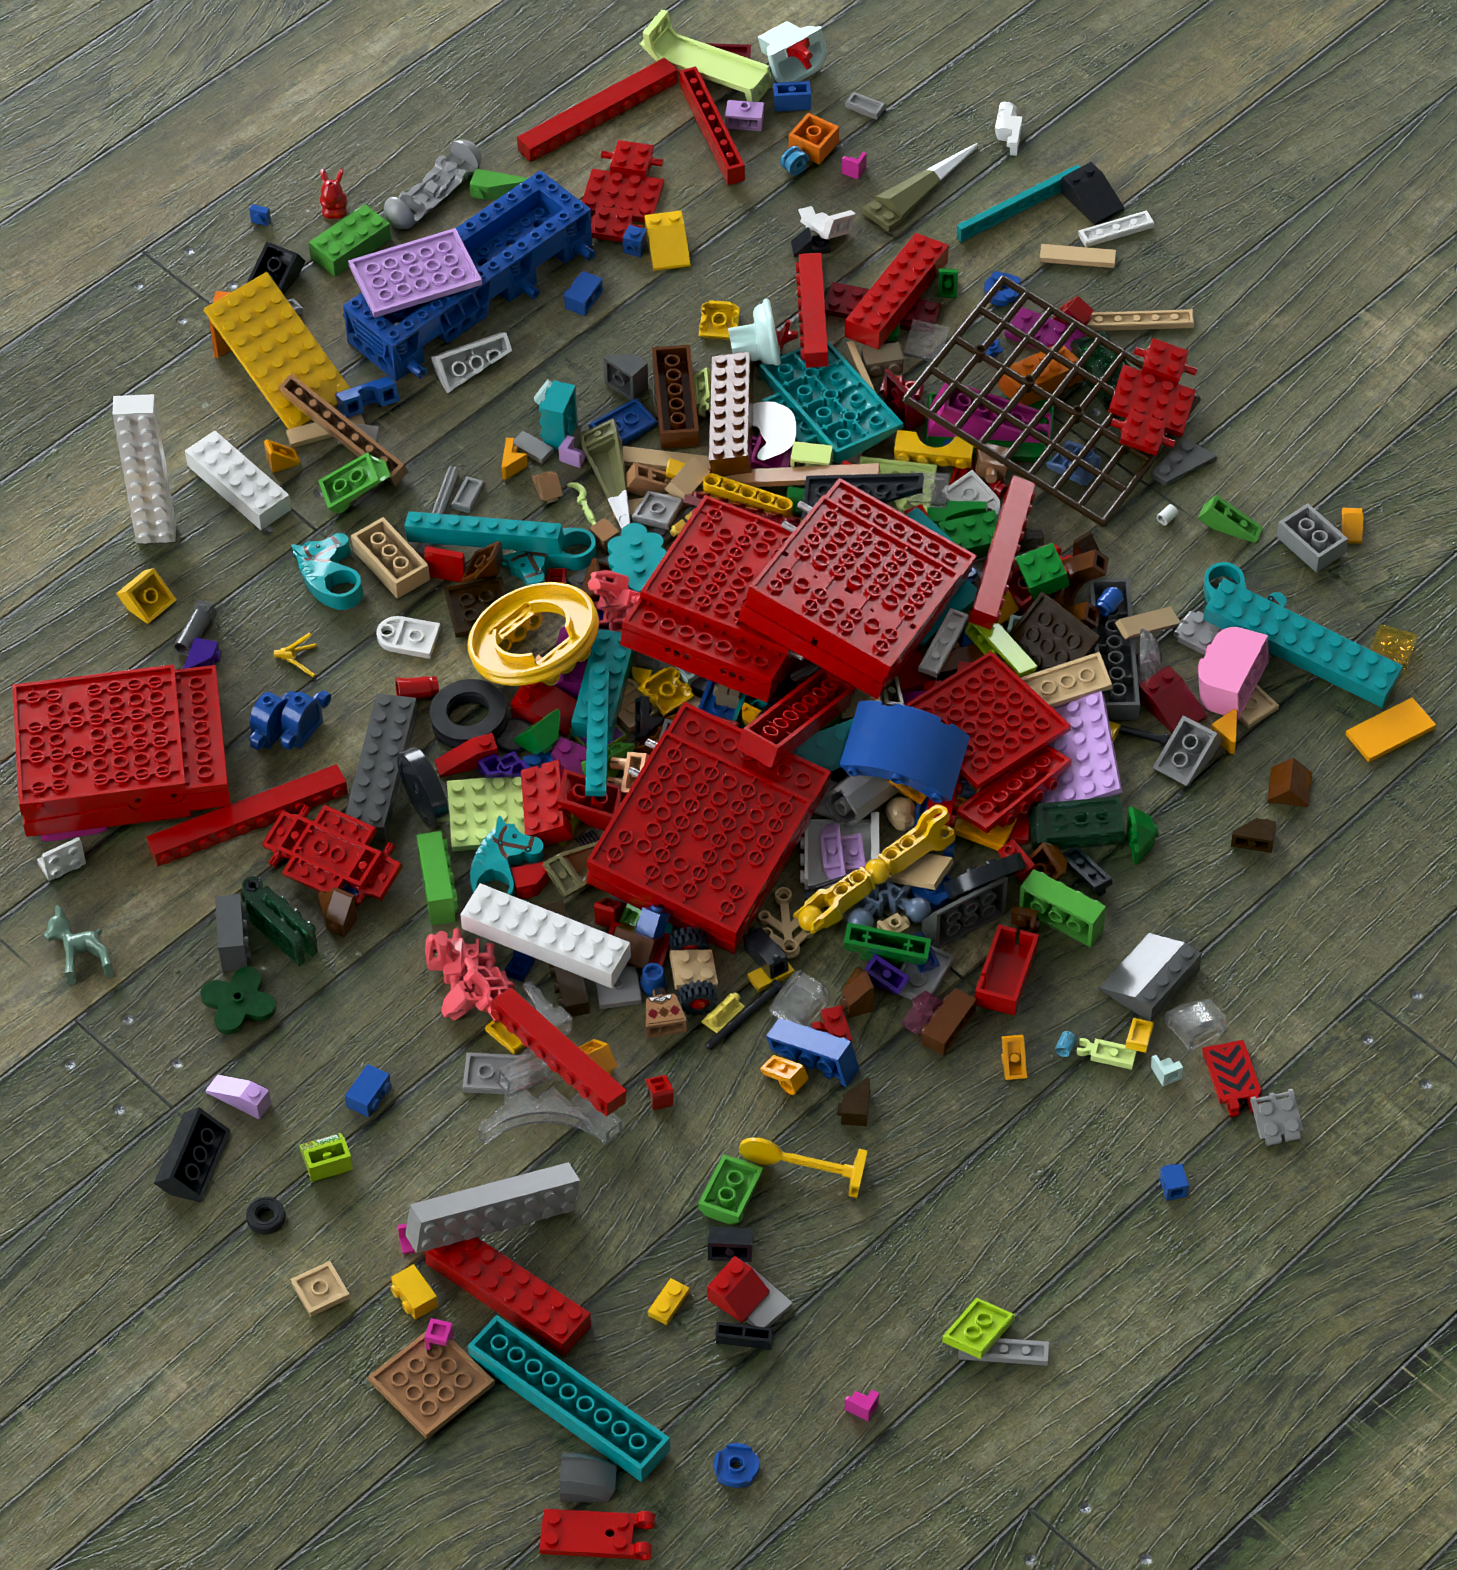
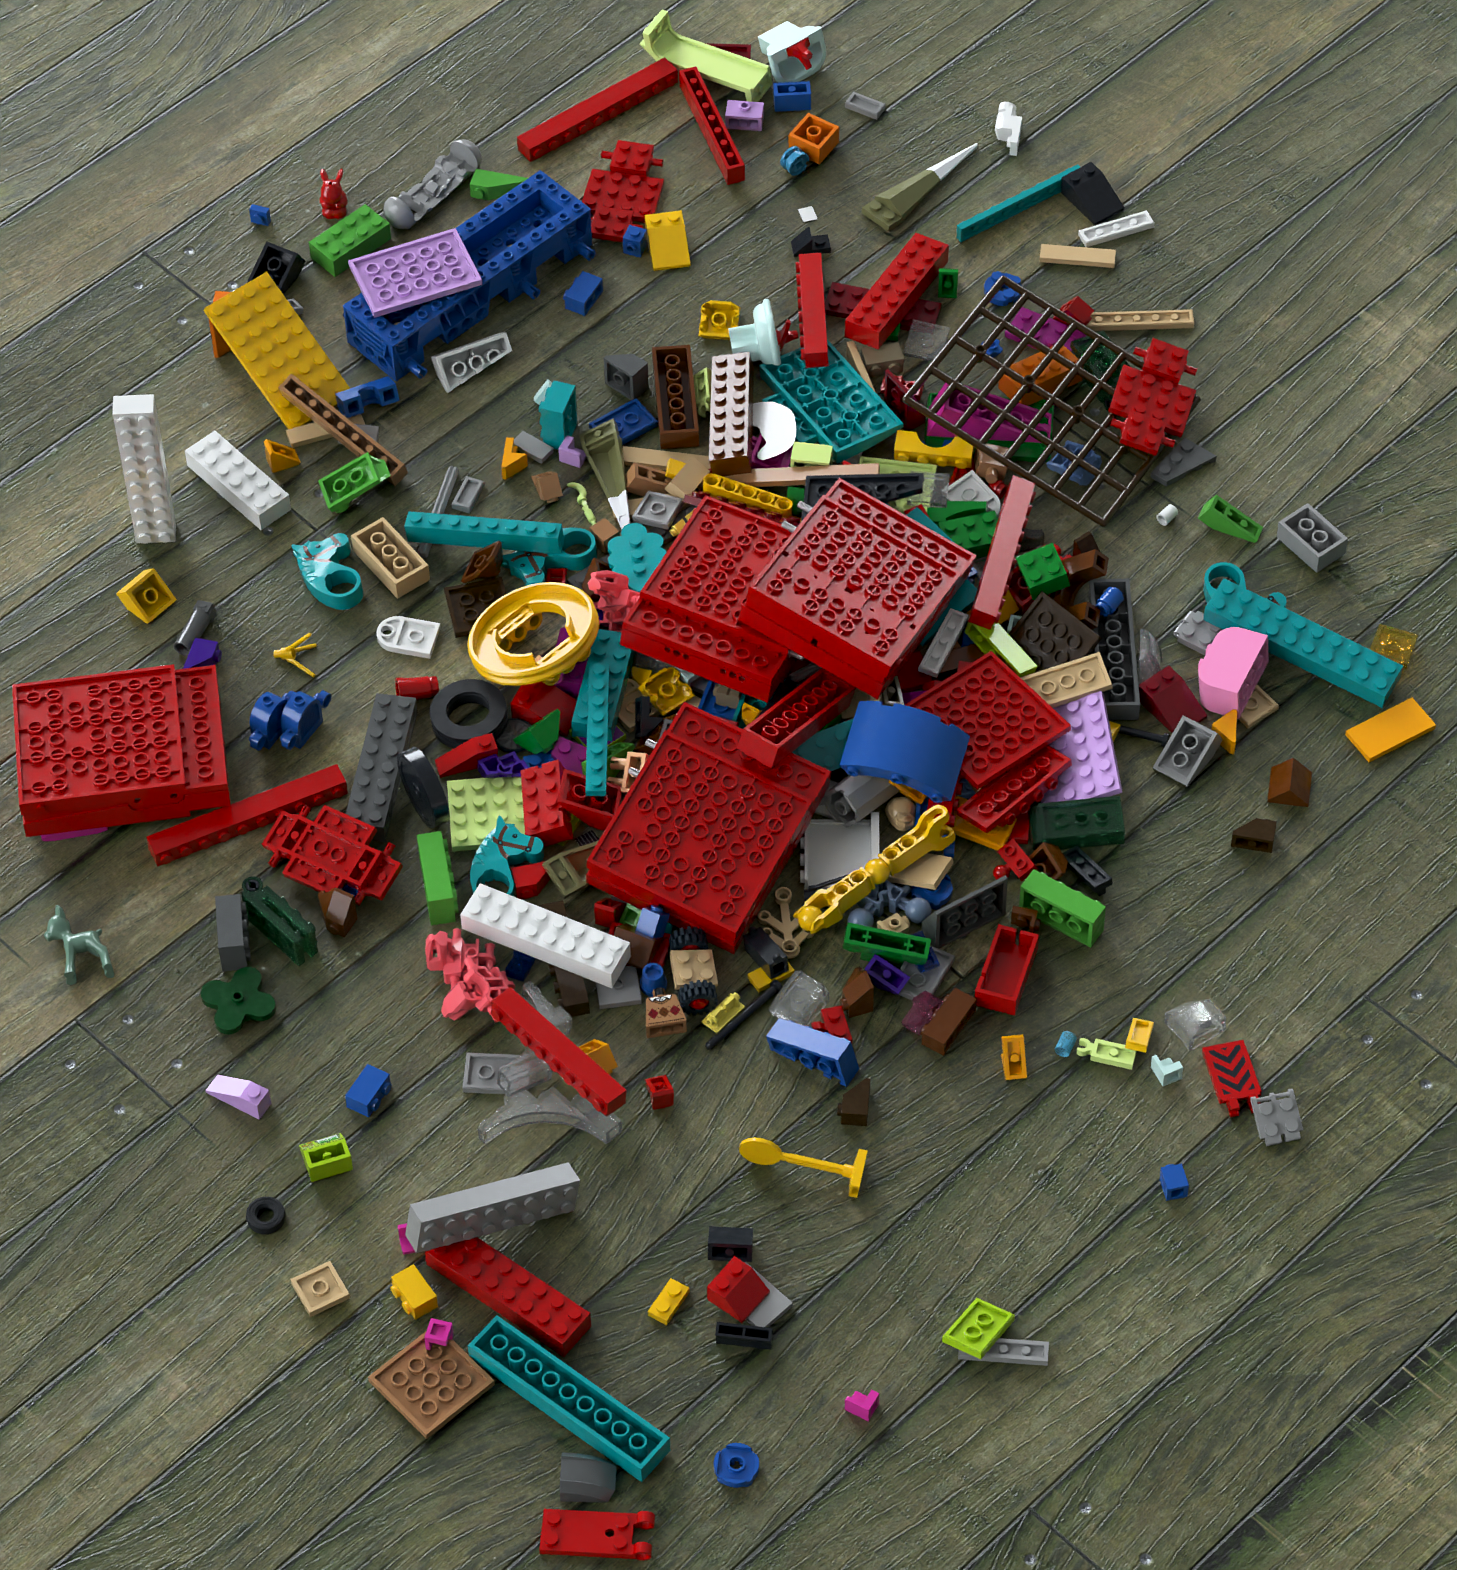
(62, 859): white bracket -> none
(192, 1155): black slope -> none
(445, 564): red tile -> none
(504, 1037): yellow tile -> none
(730, 1190): bright green slope -> none
(788, 1073): light orange plate -> none
(830, 226): white bracket -> none
(841, 853): lavender plate -> none
(854, 167): dark pink panel -> none
(976, 878): black brick -> none
(1140, 833): green slope -> none
(1150, 621): tan tile -> none
(1152, 975): dark grey slope -> none
(1352, 524): light orange slope -> none

